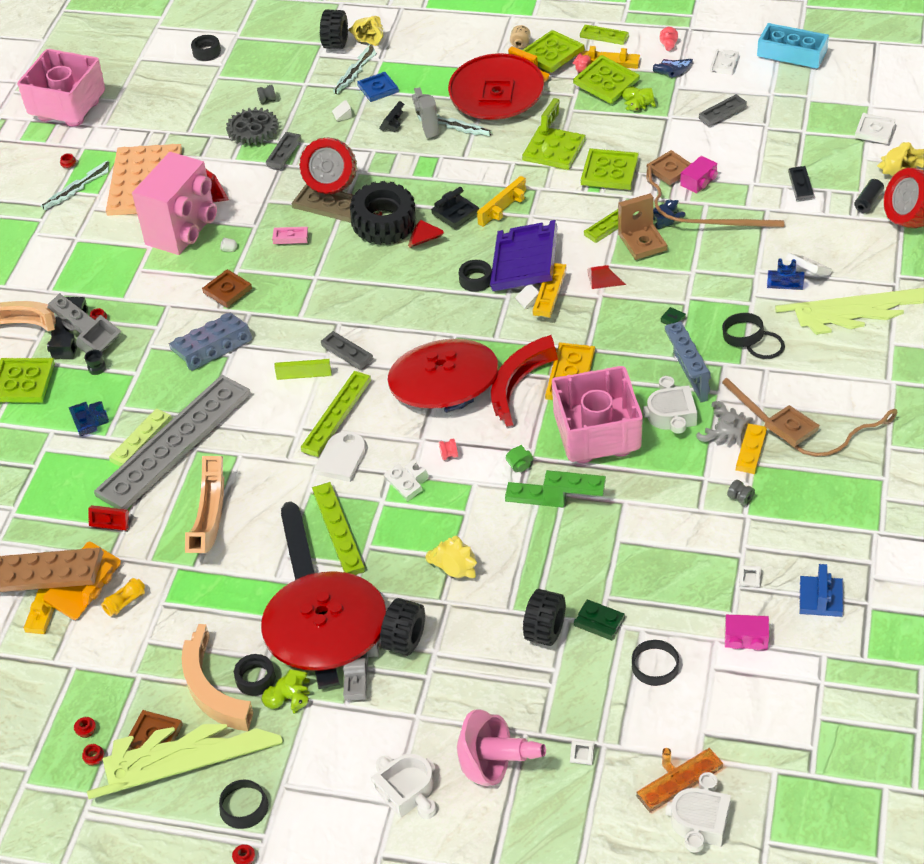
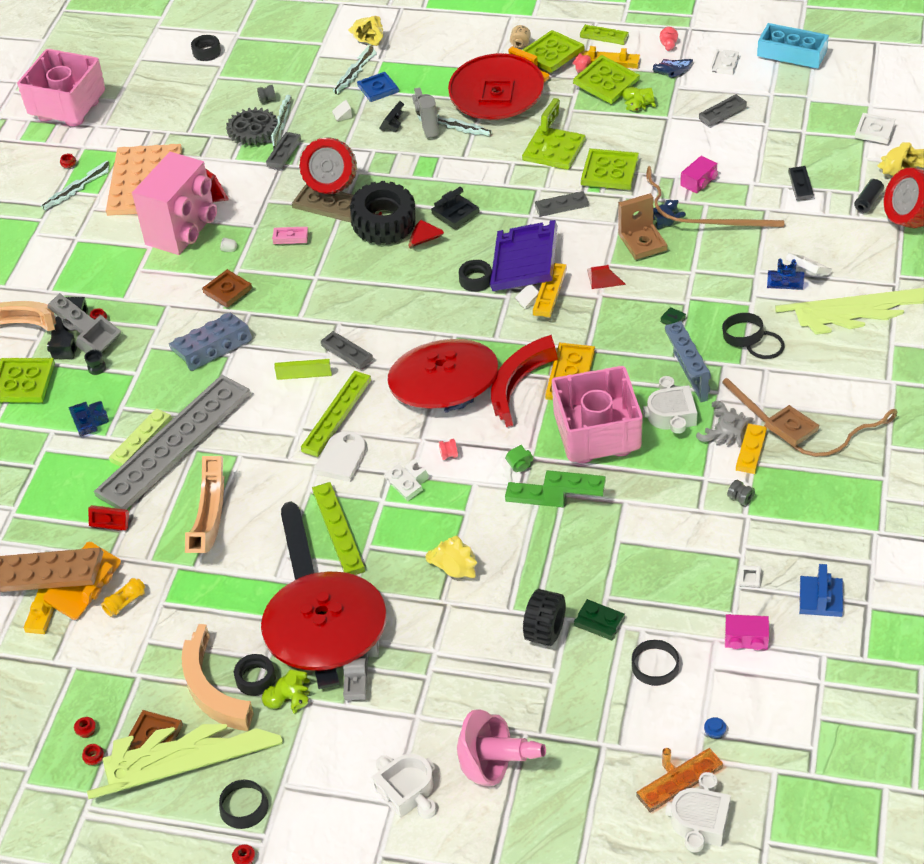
(283, 112): none -> light aqua sword
(333, 29): black tyre -> none
(402, 626): black tyre -> none
(495, 206): yellow hinge -> none
(561, 203): none -> dark grey plate
(582, 752): white slope -> none
(603, 227): lime tile -> none
(669, 167): medium nougat plate -> none
(715, 727): none -> blue plate

